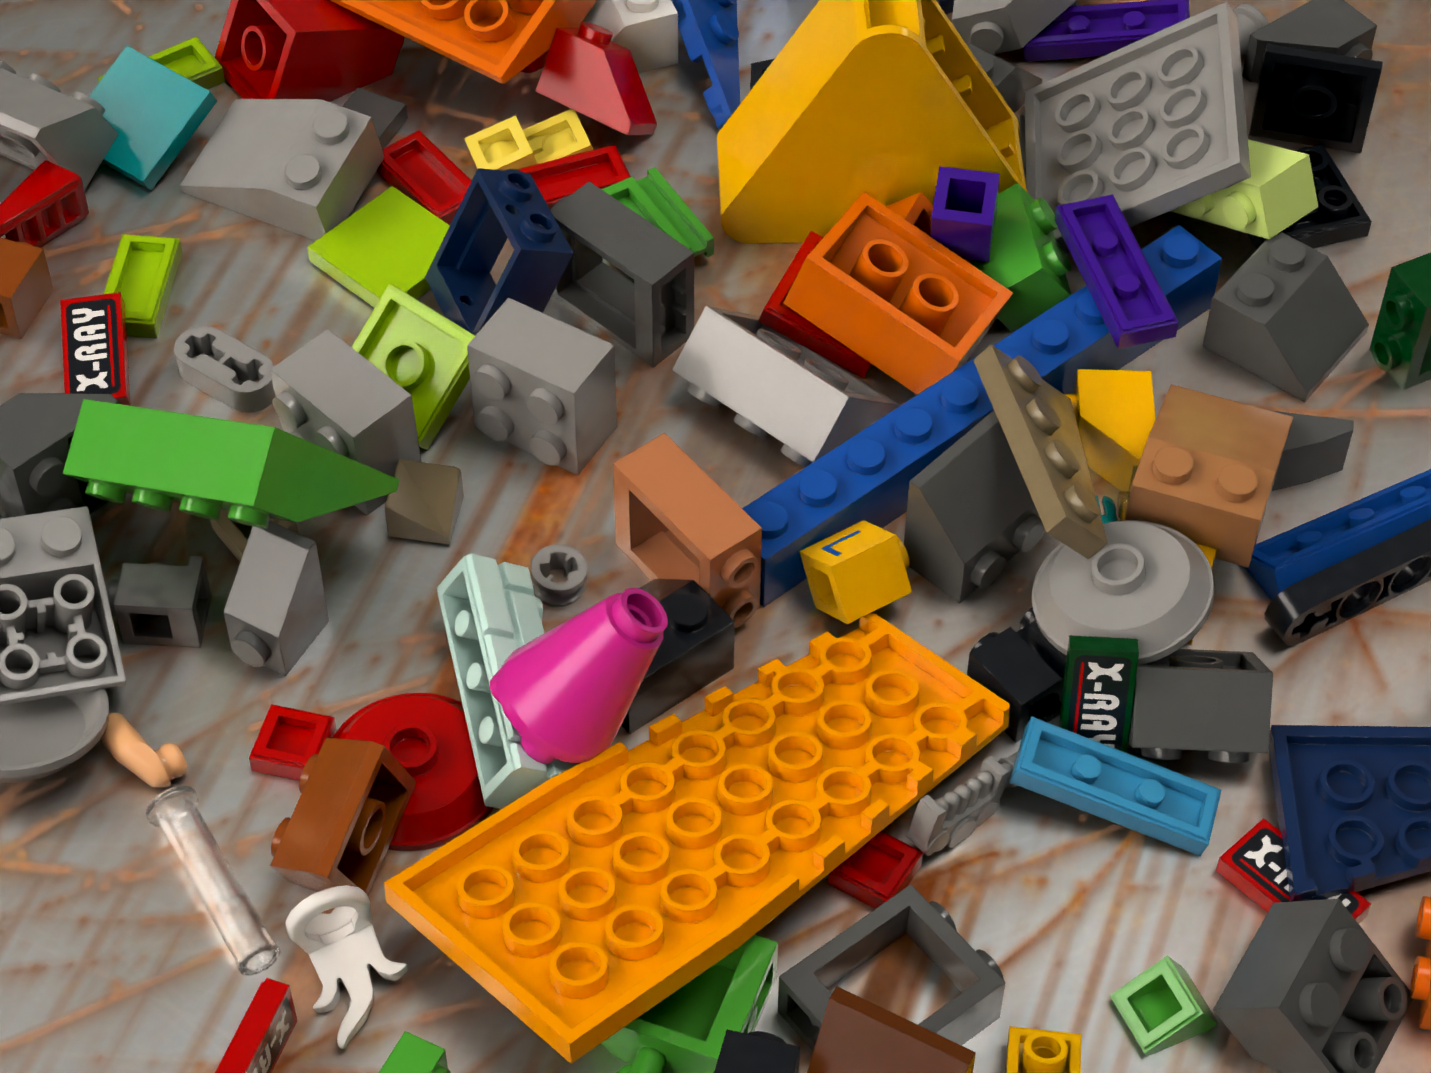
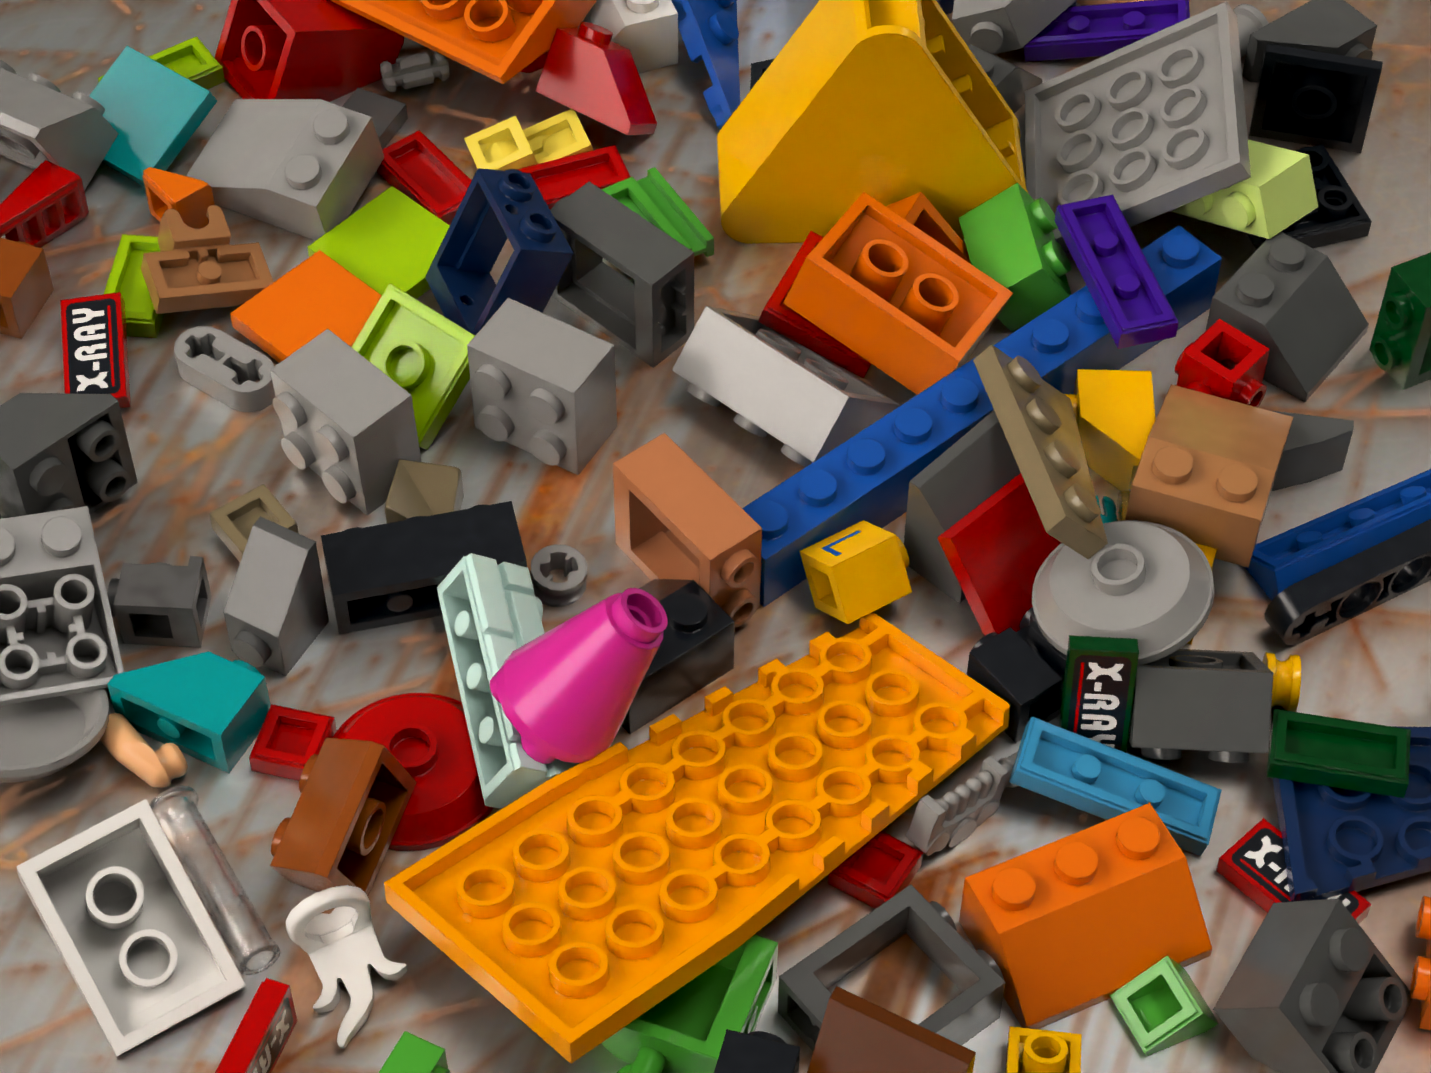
(130, 927): none -> white slope
(178, 192): none -> orange slope
(197, 703): none -> teal slope
(201, 267): none -> medium nougat plate
(213, 466): bright green slope -> none
(305, 304): none -> orange tile
(394, 568): none -> black brick
(414, 71): none -> light grey piece
(965, 212): dark purple brick -> none
(998, 555): none -> red tile
(1085, 915): none -> orange slope
(1224, 365): none -> red brick
(1285, 680): none -> yellow bush
(1339, 753): none -> dark green tile

